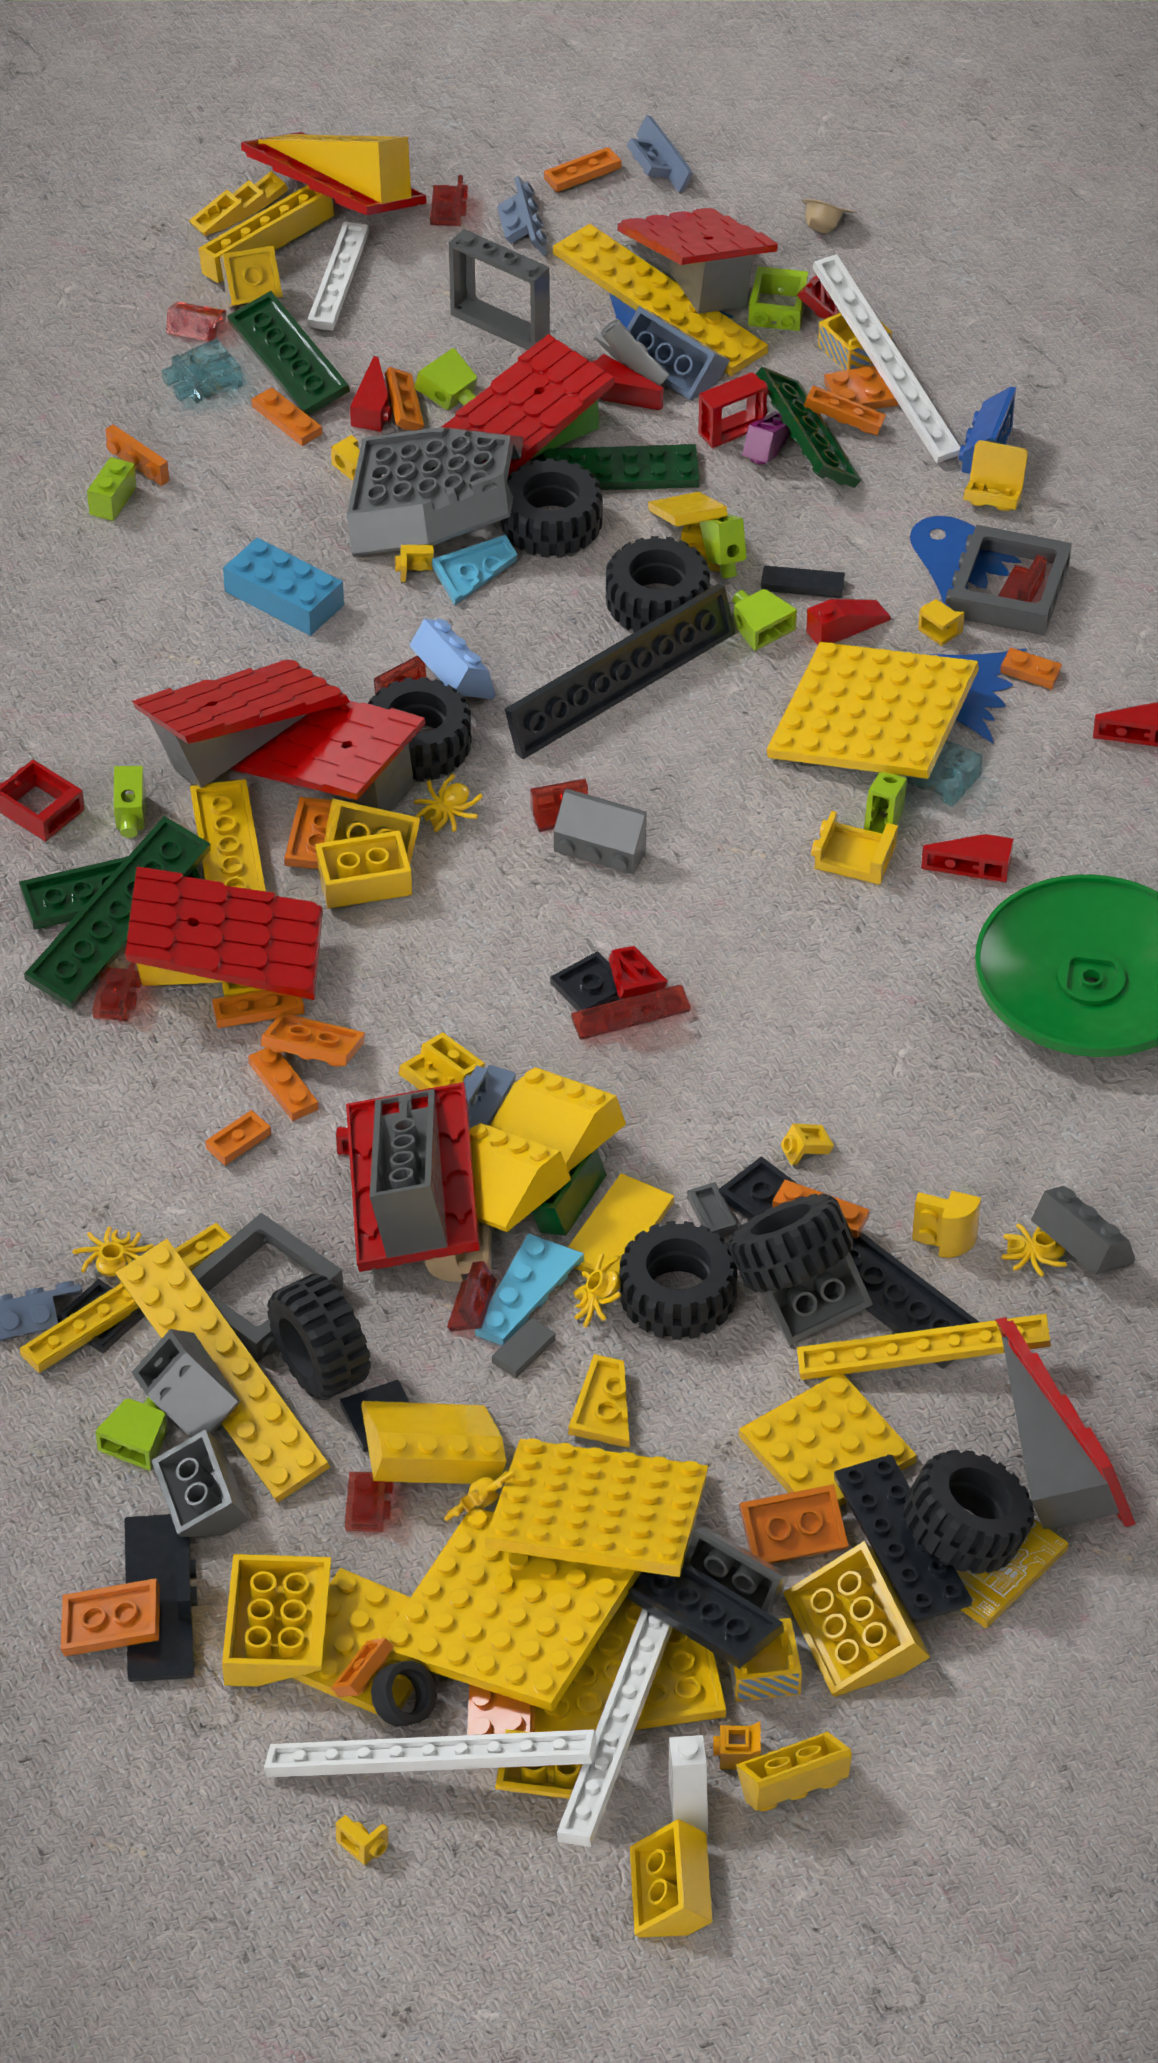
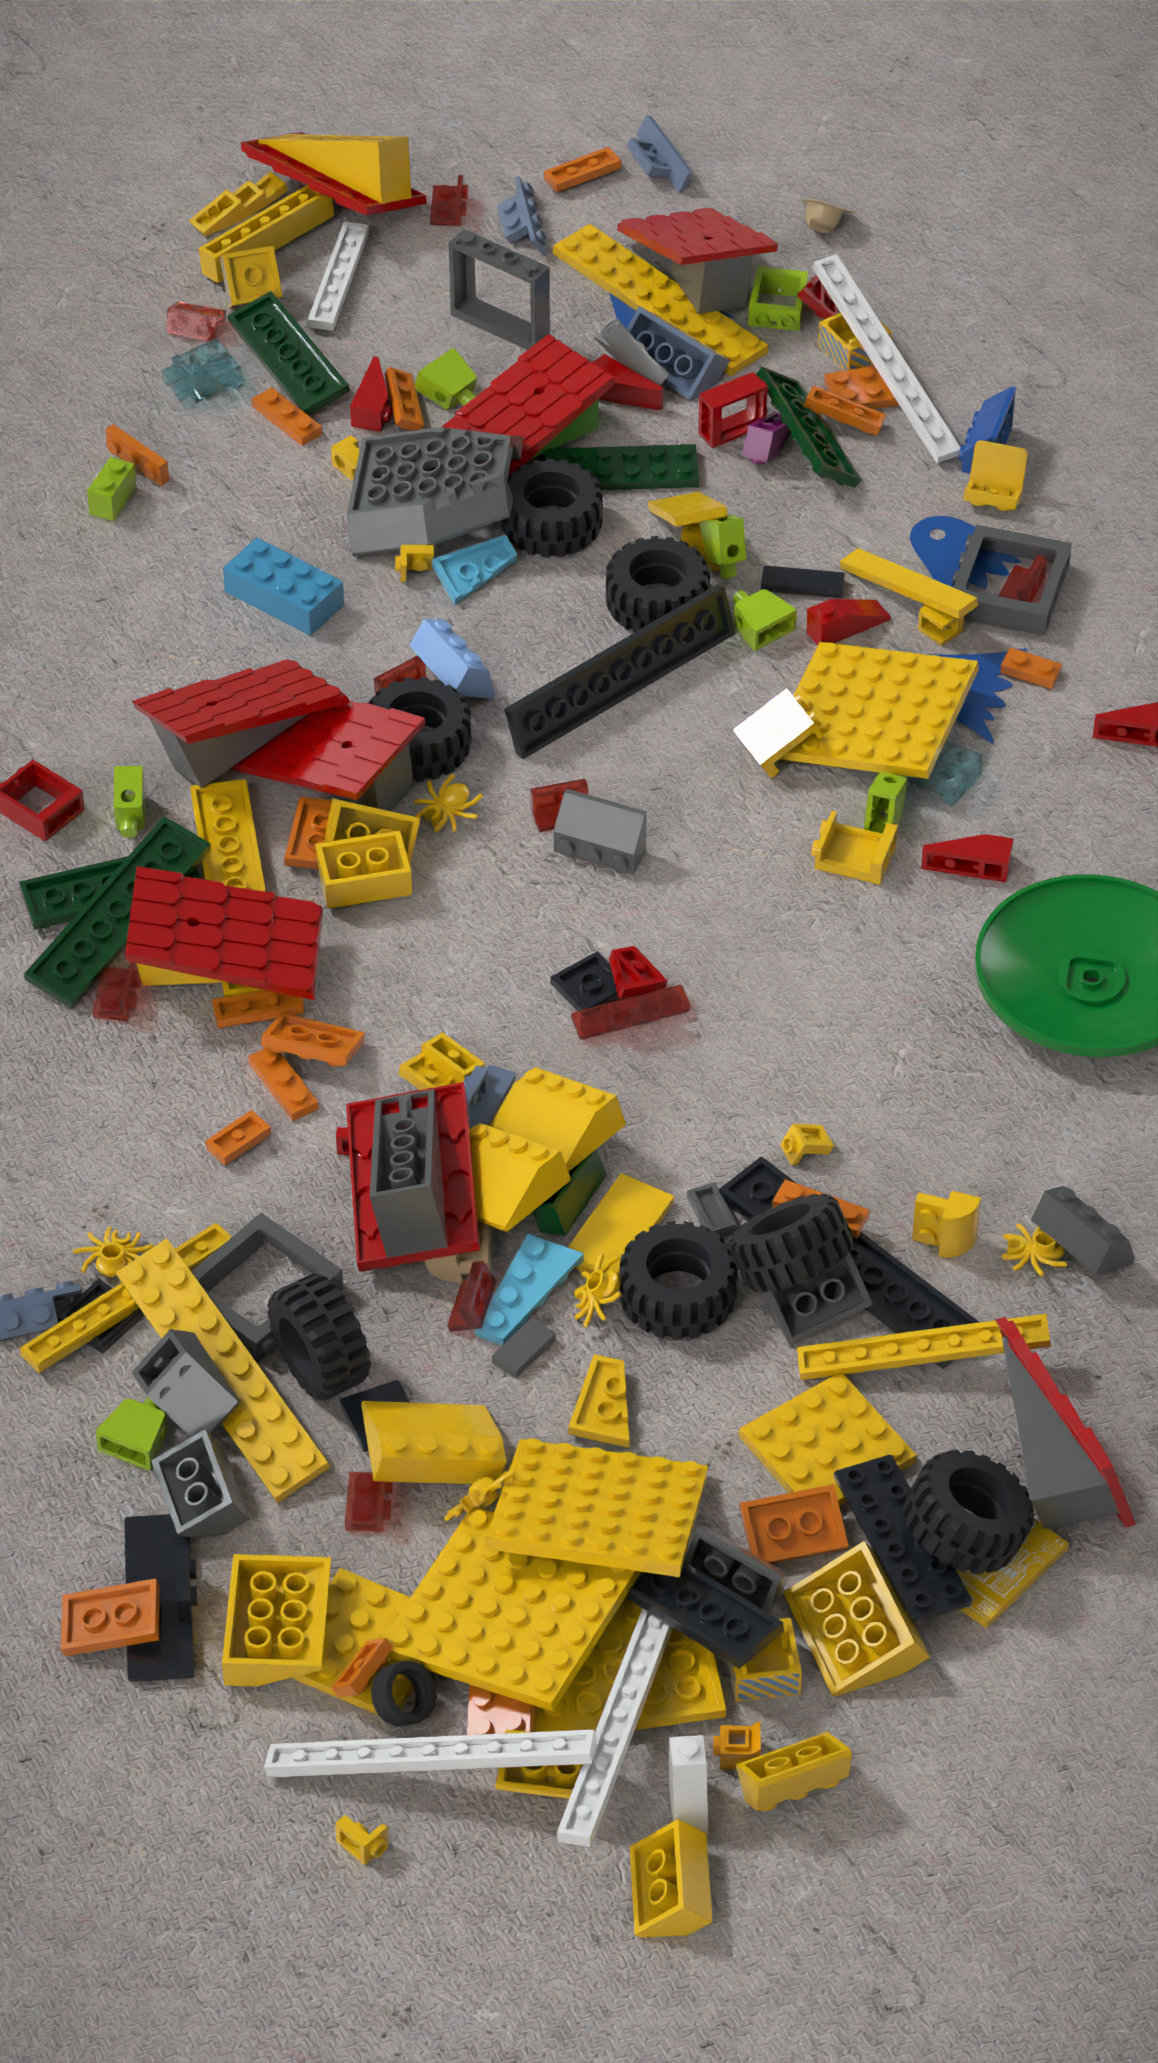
(777, 729): none -> panel
(909, 583): none -> yellow tile

